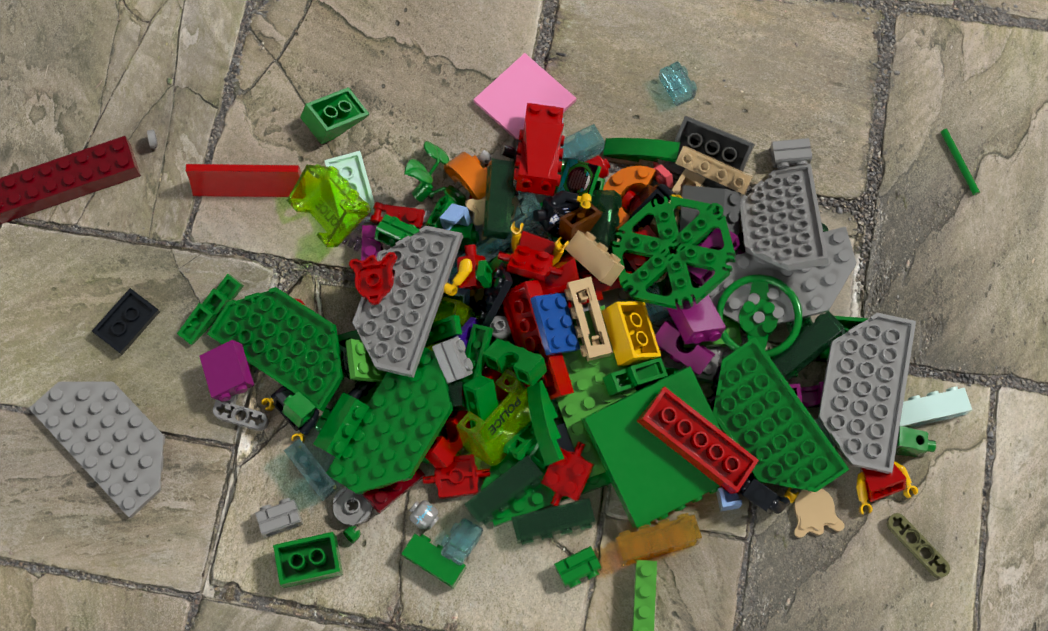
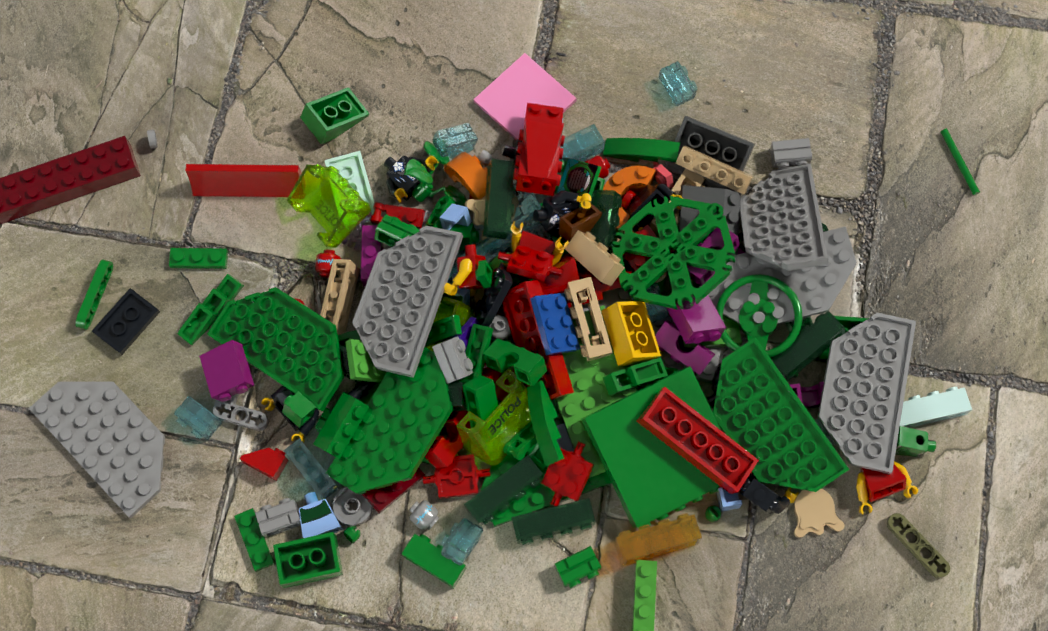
(94, 294): none -> green beam
(197, 418): none -> clear light blue brick
(198, 258): none -> green plate
(253, 540): none -> green plate
(266, 461): none -> red slope
(317, 517): none -> light blue torso
(324, 262): none -> red head
(340, 293): none -> tan brick
(374, 277): red tile -> none
(400, 184): none -> torso
(455, 140): none -> clear light blue brick
(710, 516): none -> green hinge

